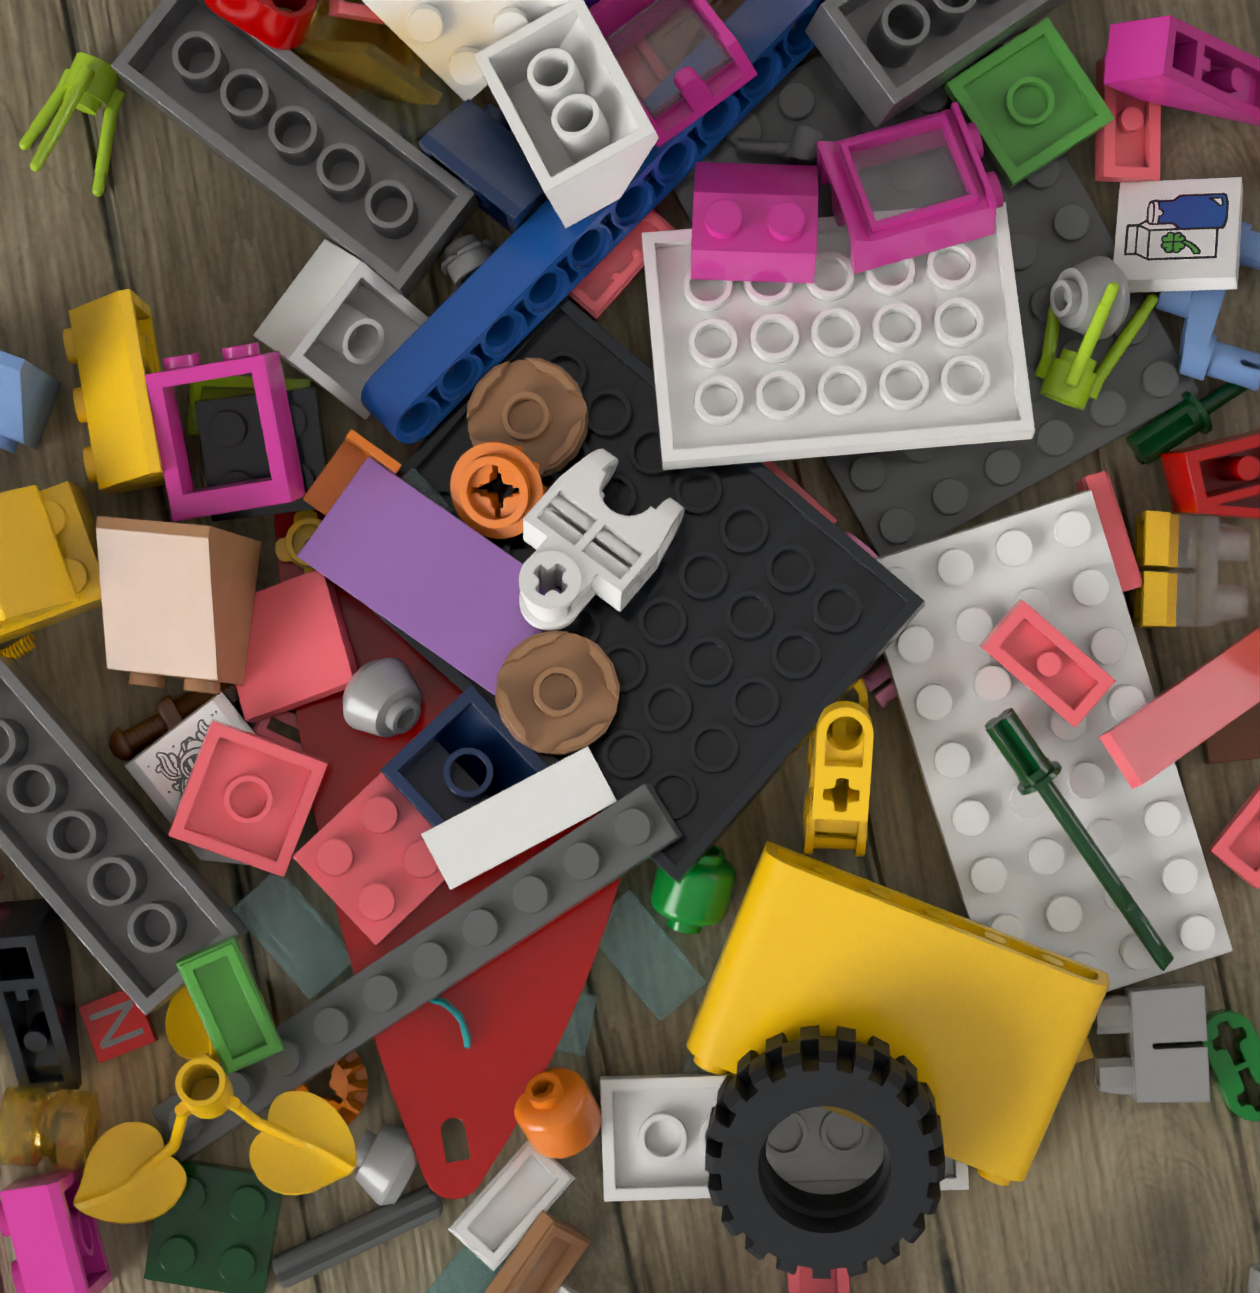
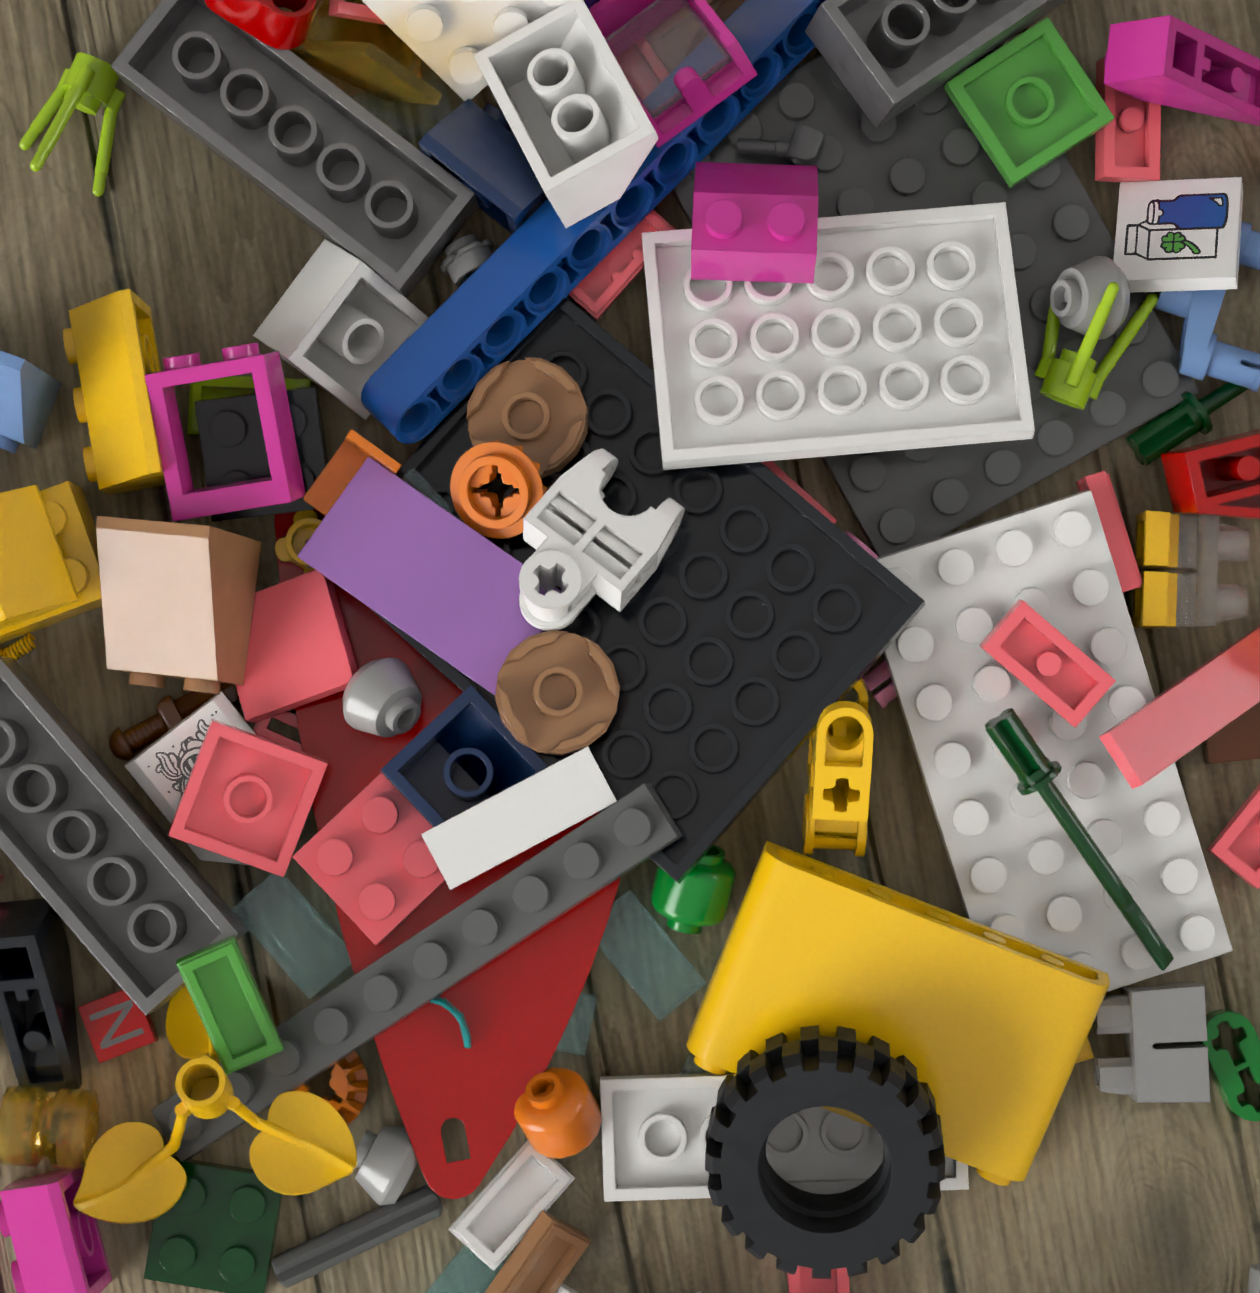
(910, 188): dark pink window -> none

